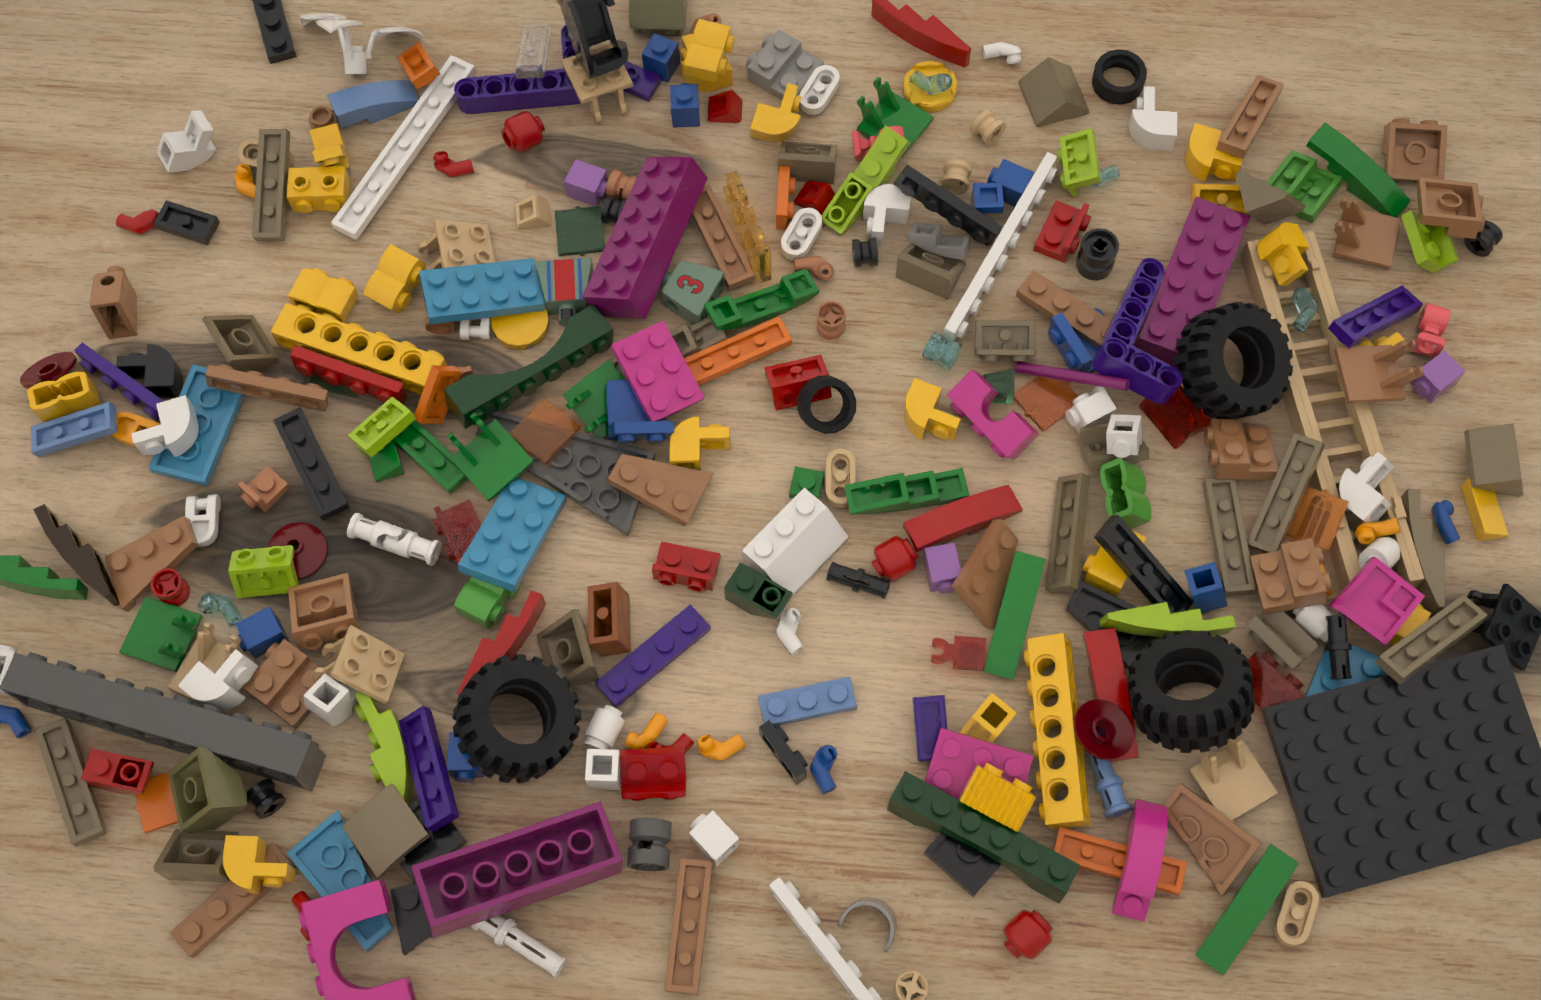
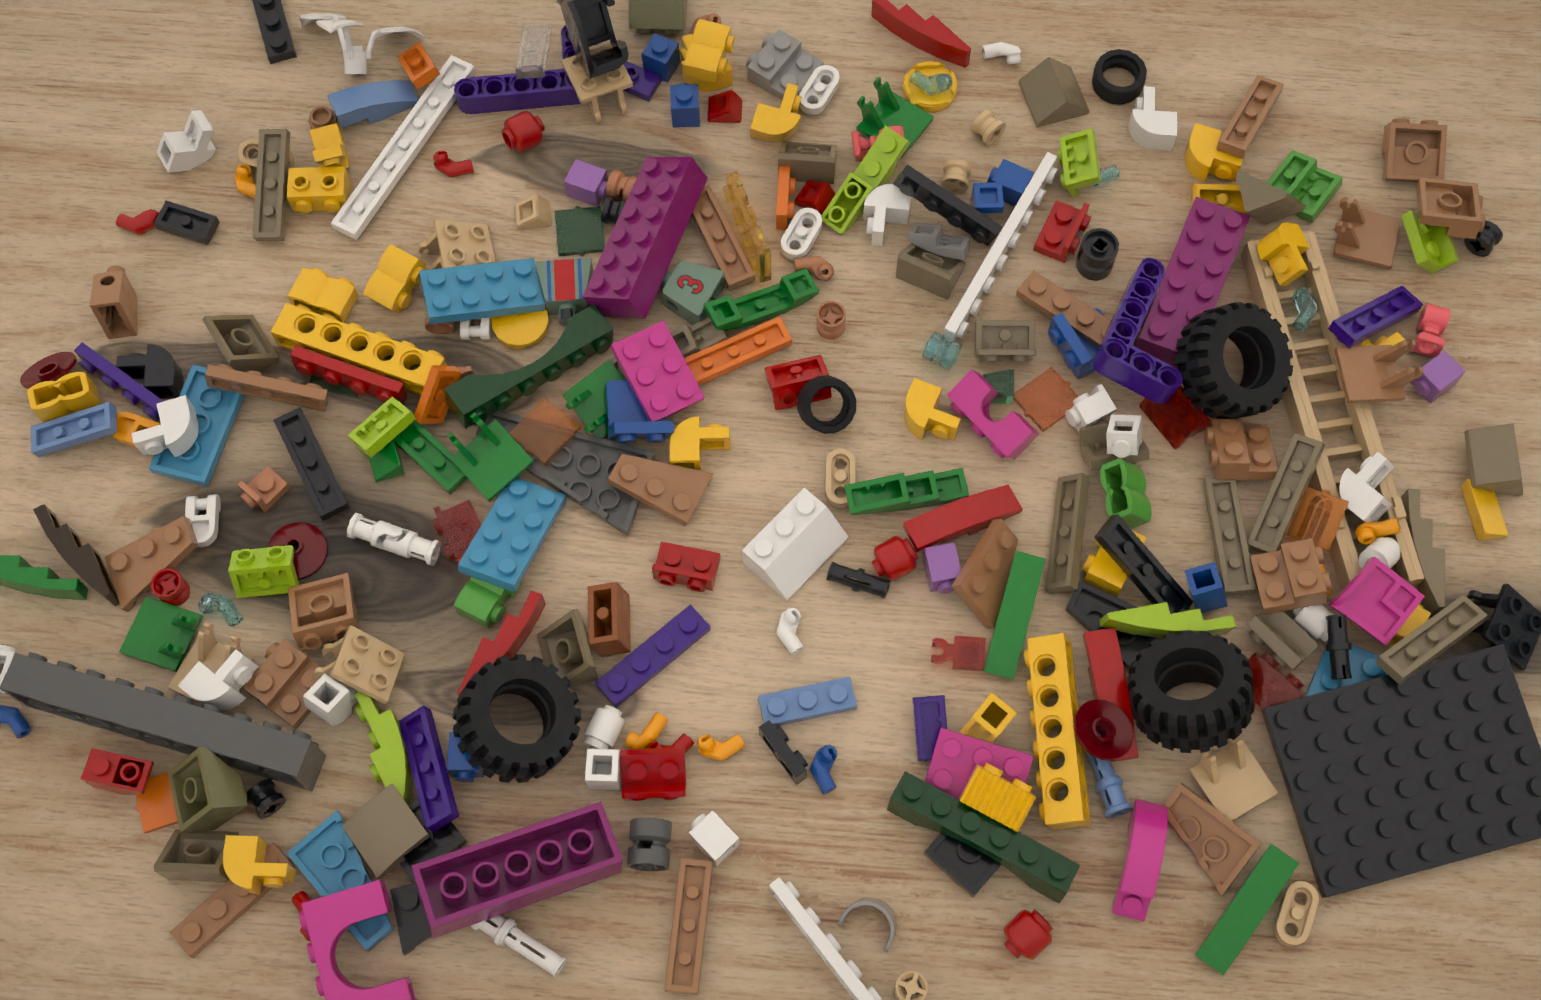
(65, 771): dark tan plate -> none
(260, 632): blue brick -> none
(756, 593): dark green slope -> none
(808, 479): green plate -> none
(864, 252): black wheel -> none
(1072, 376): magenta bar -> none
(1108, 858): orange plate -> none
(1362, 173): green slope -> none
(1441, 513): blue arm -> none

